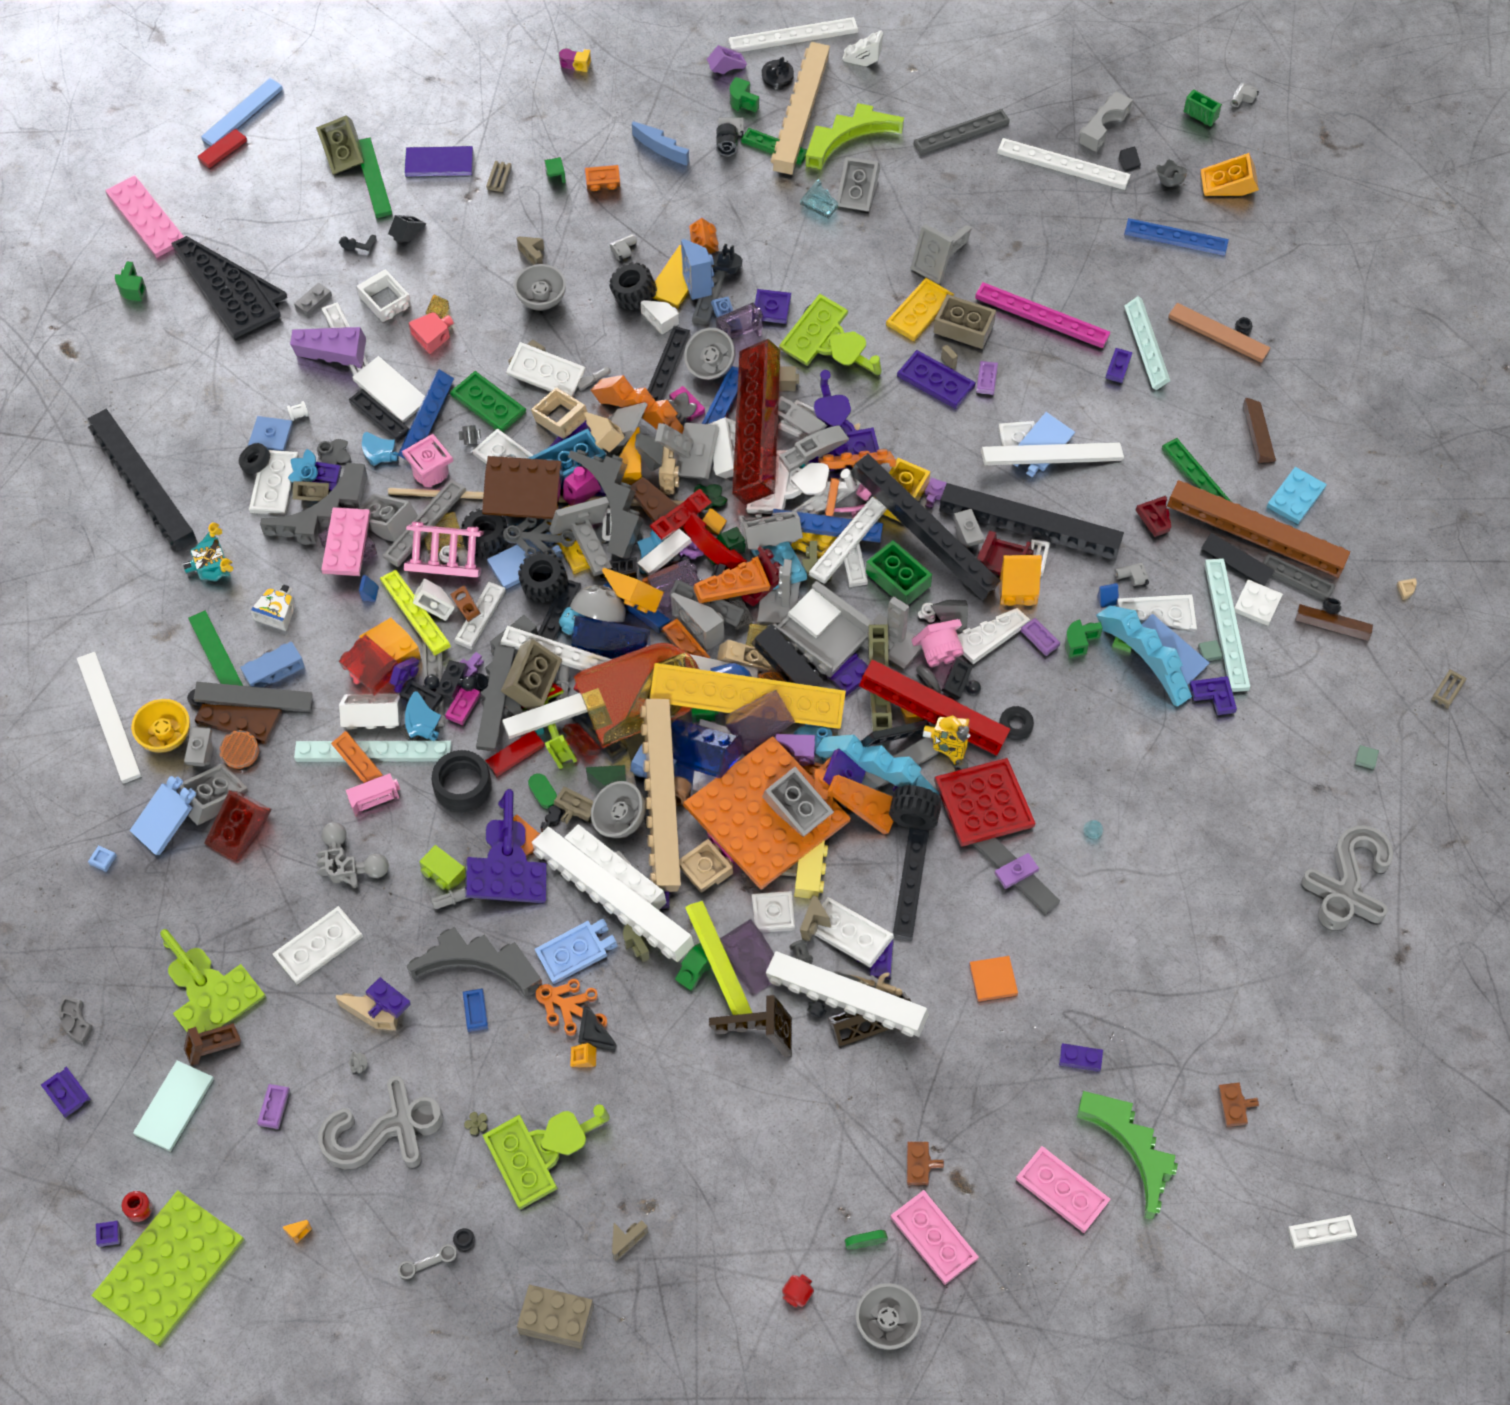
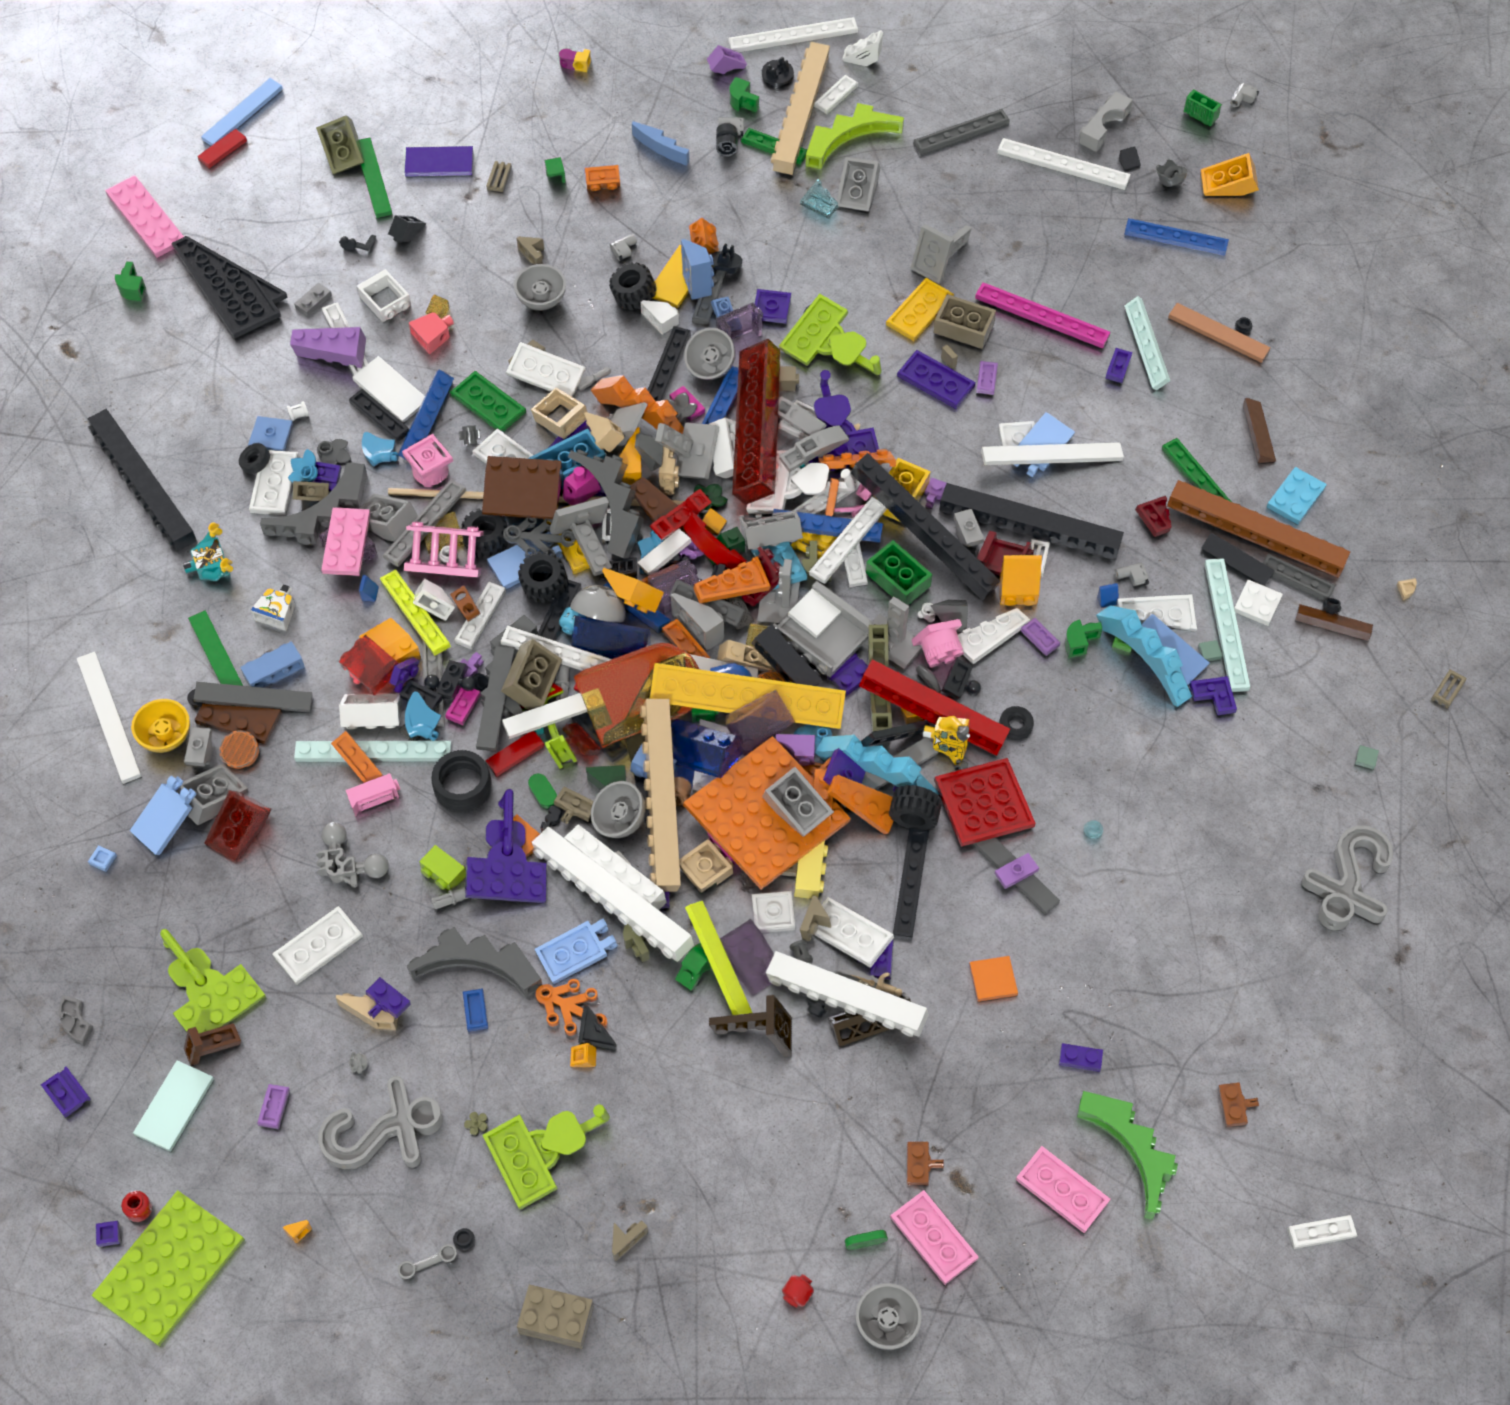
(836, 94): none -> white tile

